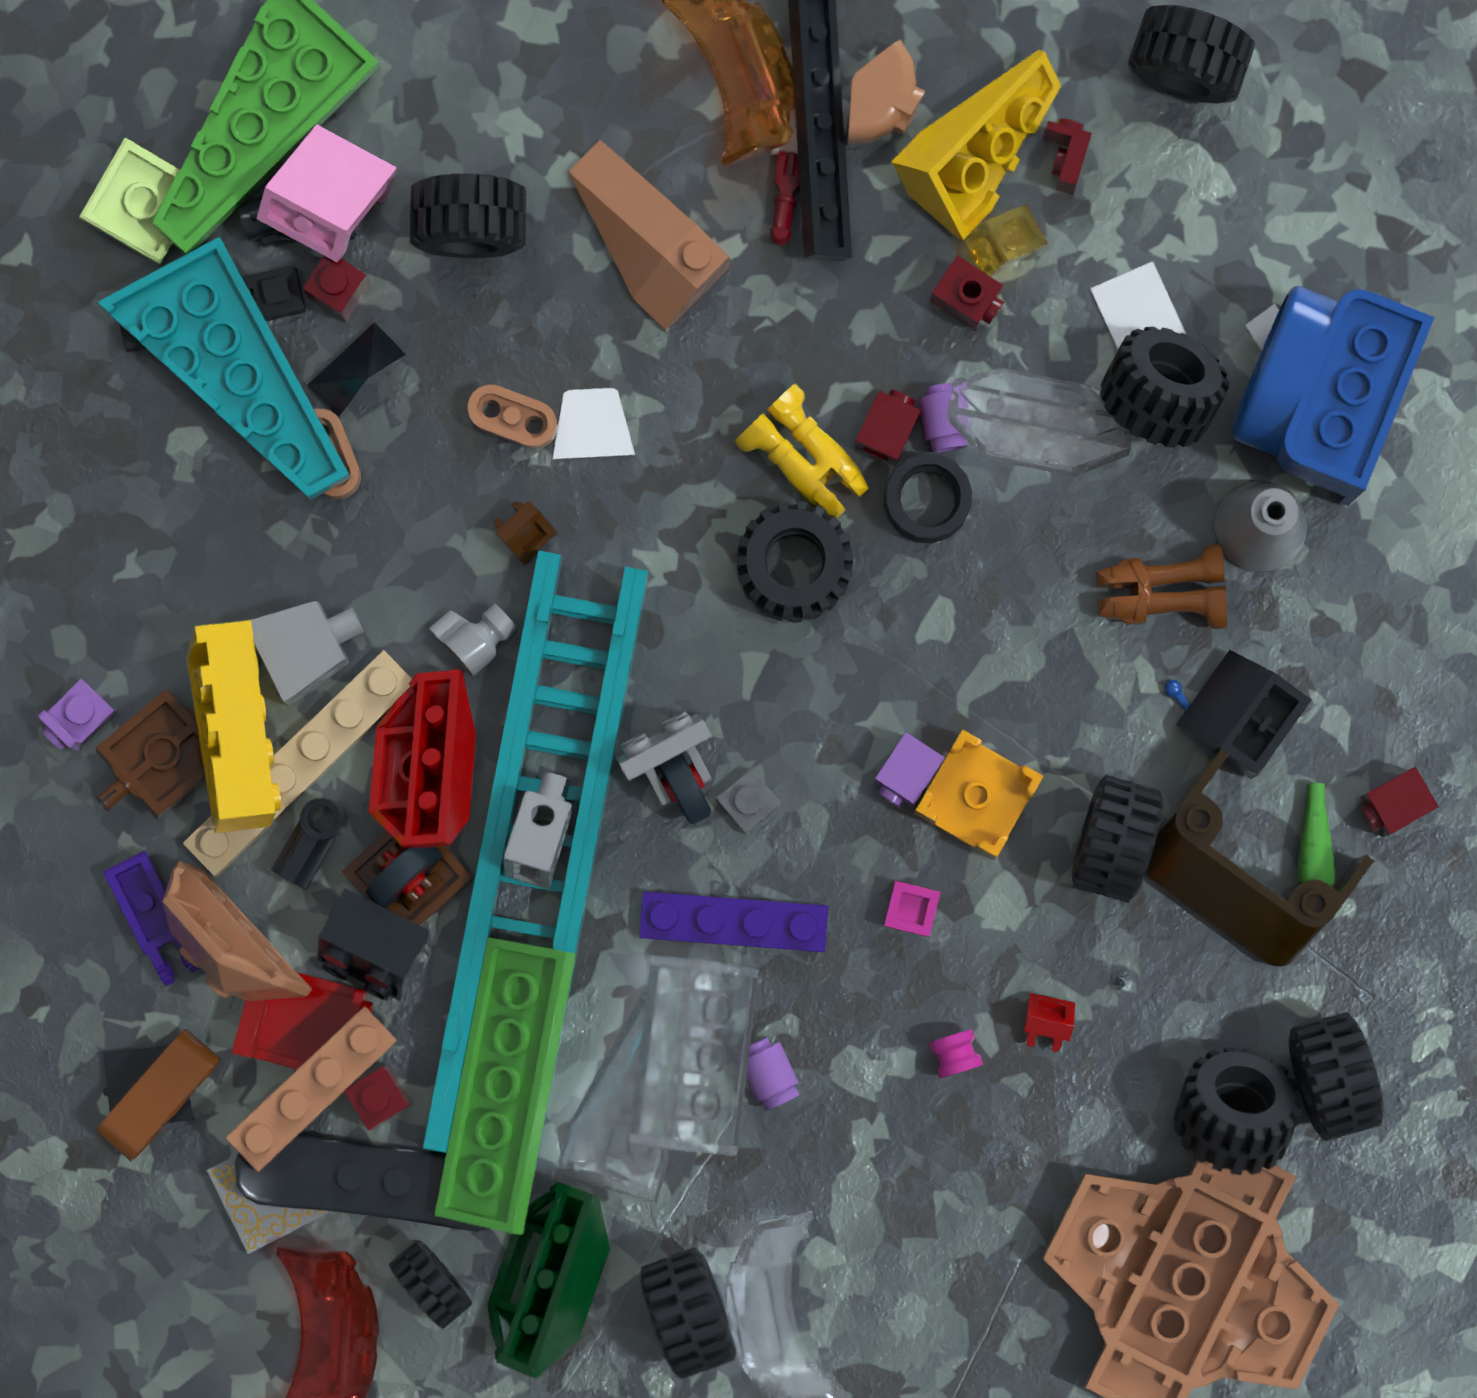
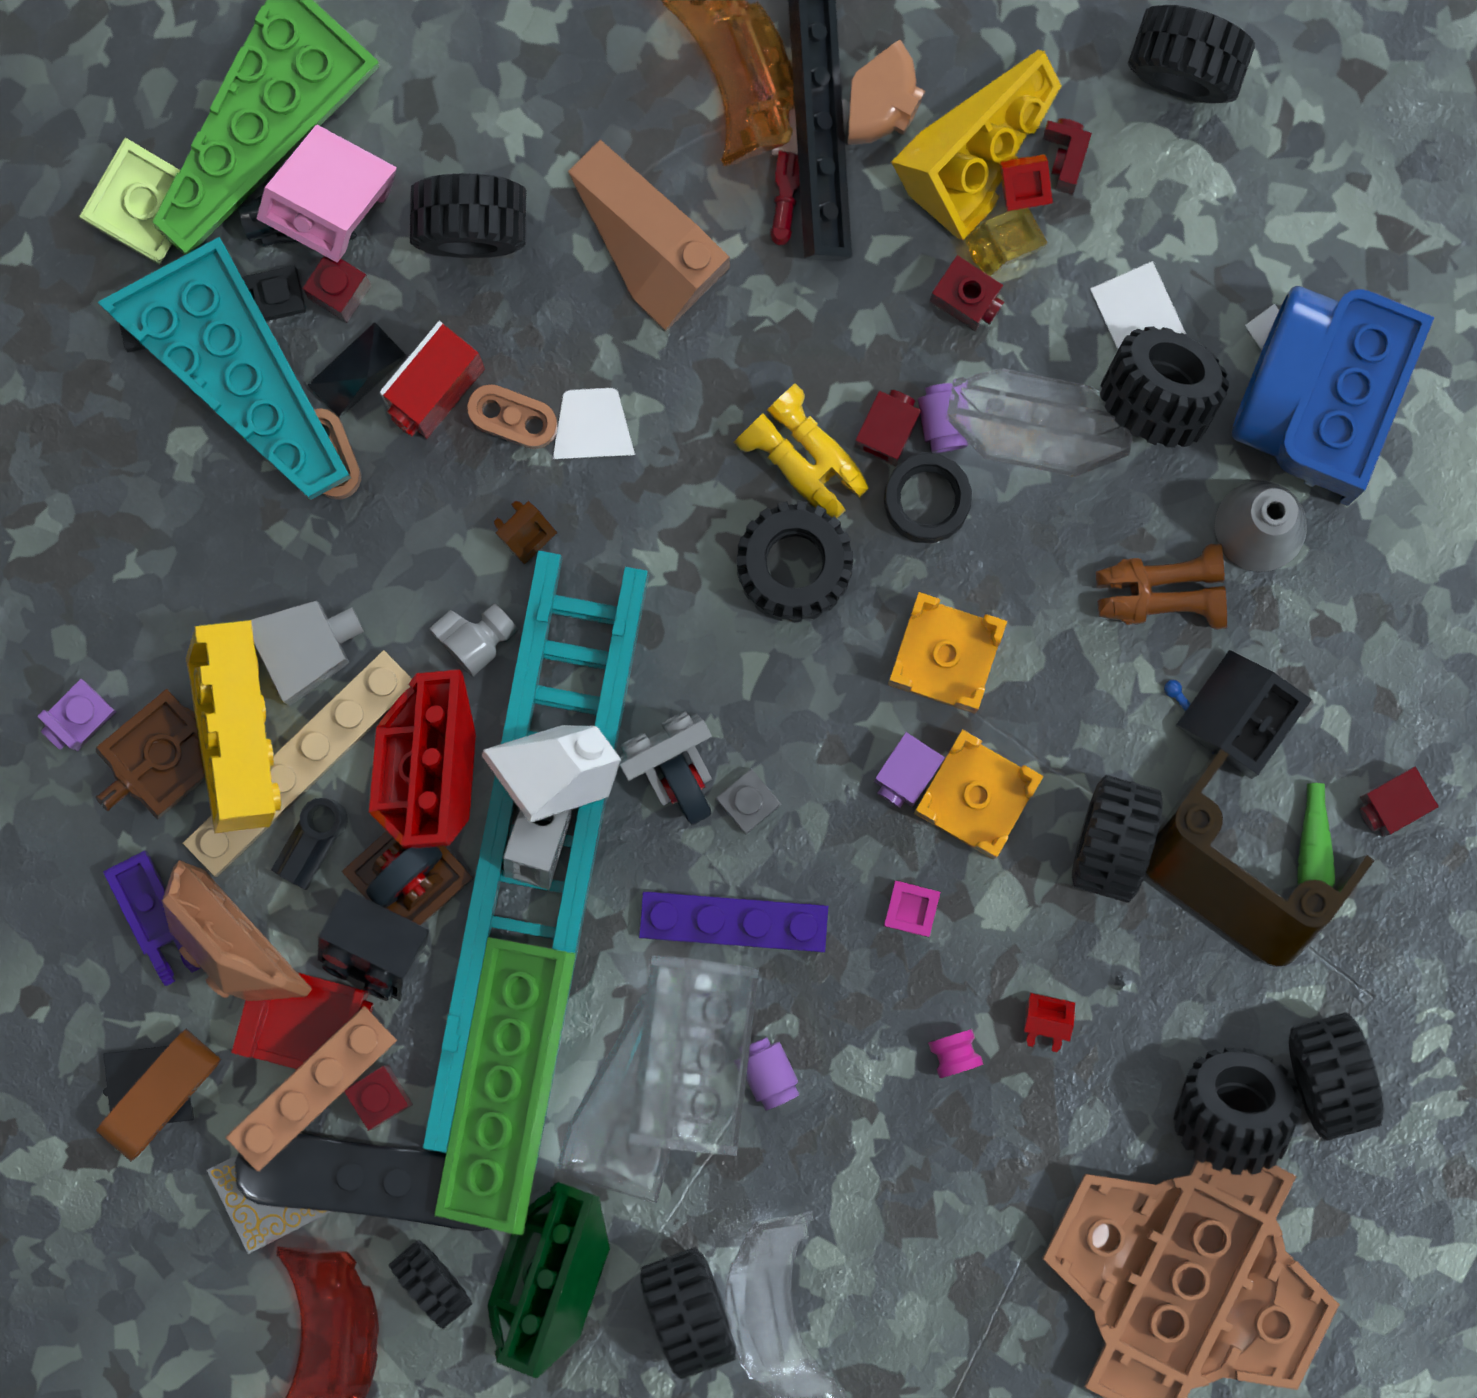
(431, 381): none -> red piece
(555, 769): none -> white slope
(946, 654): none -> light orange panel
(1026, 182): none -> red tile

